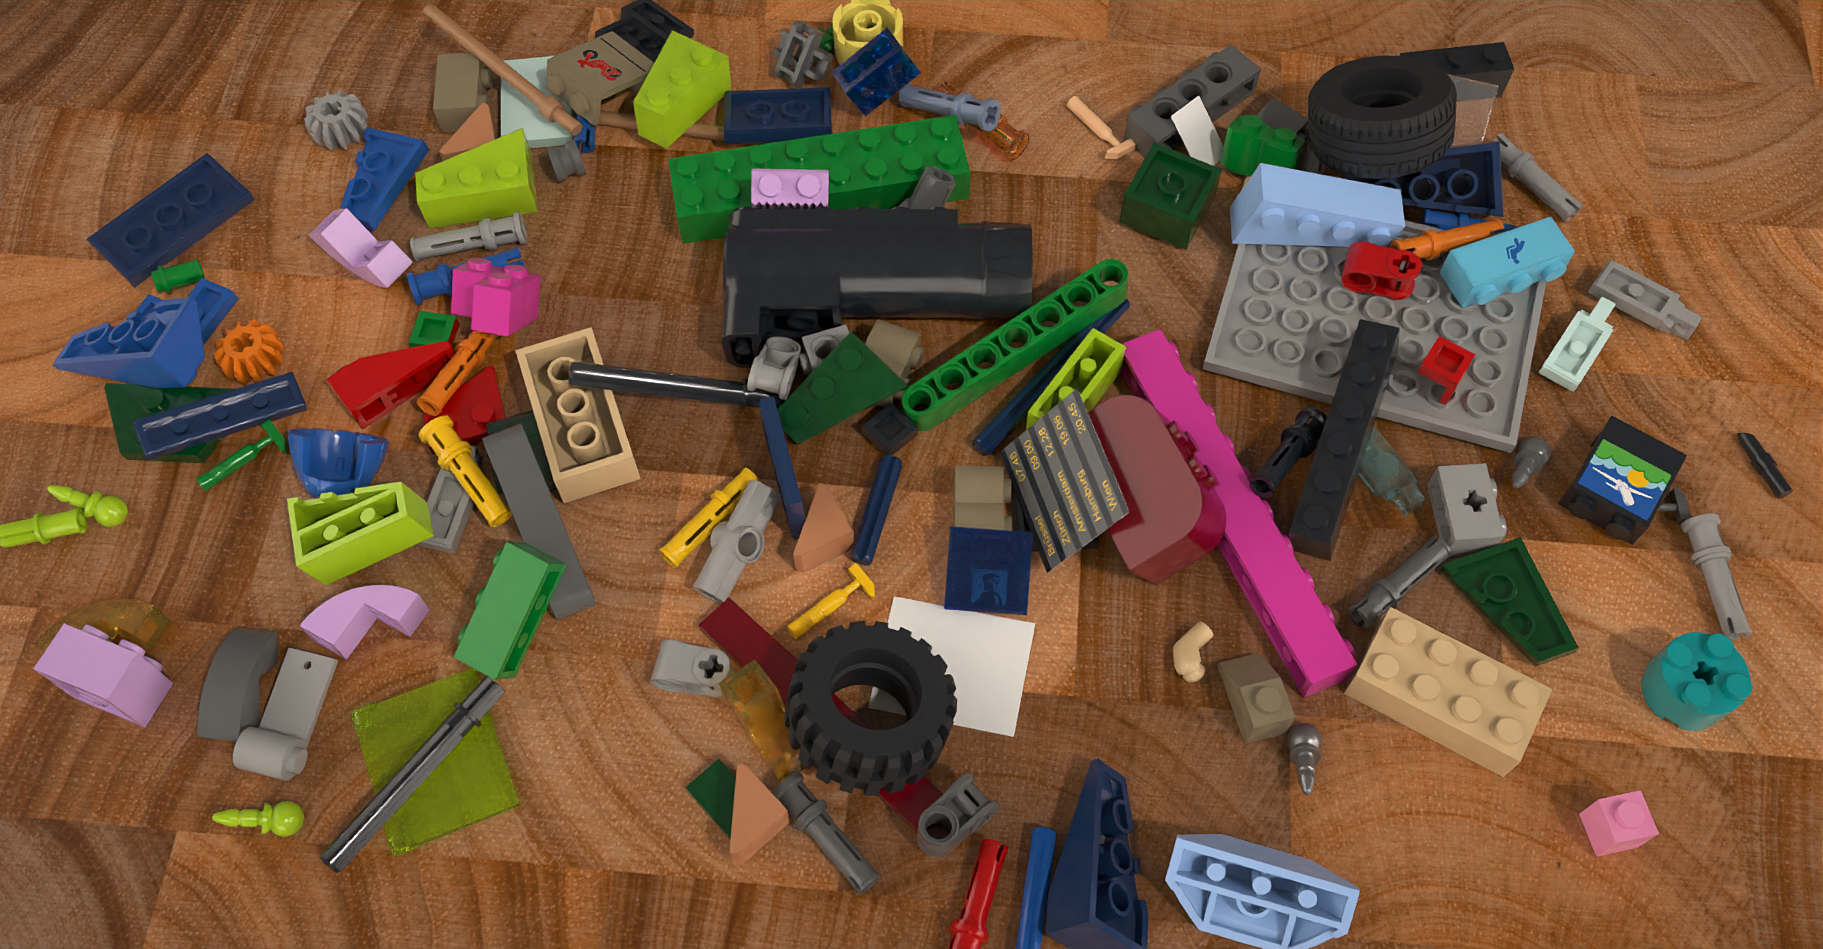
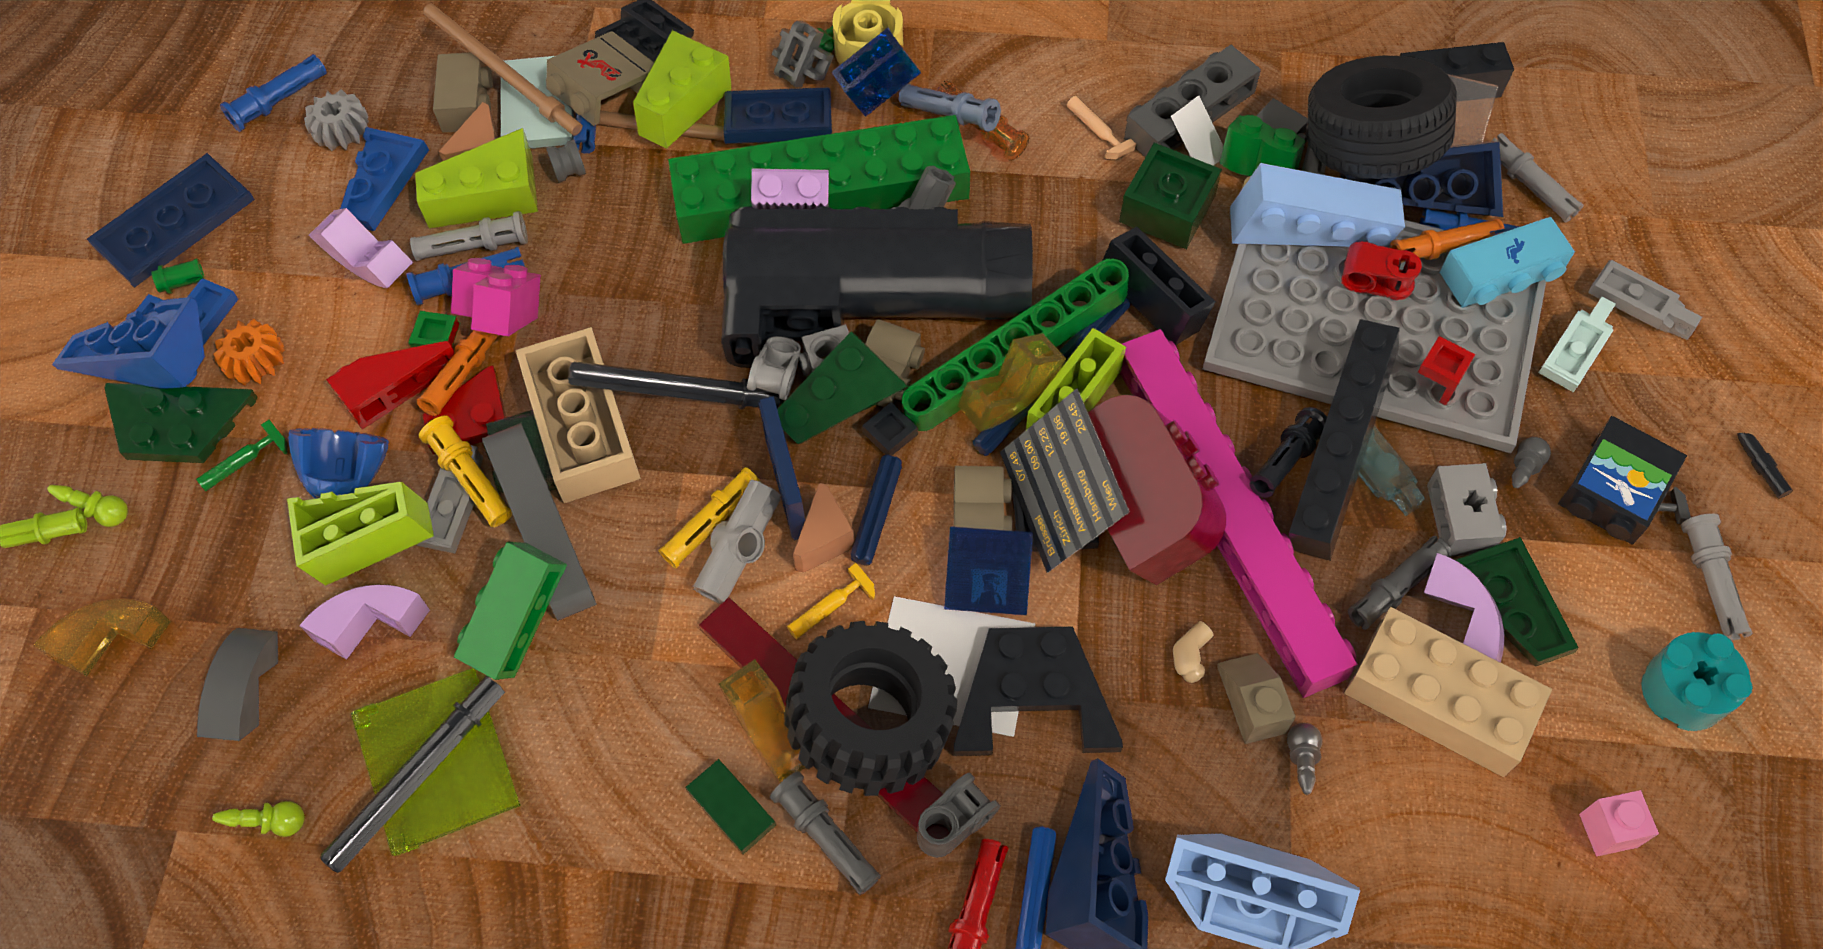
(105, 673): lavender brick -> none
(219, 416): dark blue tile -> none
(260, 99): none -> blue pin
(289, 719): light grey door -> none
(687, 667): light grey piece -> none
(755, 816): nougat slope -> none
(1023, 376): none -> clear yellow brick
(1034, 673): none -> black wing
(1160, 287): none -> black brick
(1460, 587): none -> lavender brick

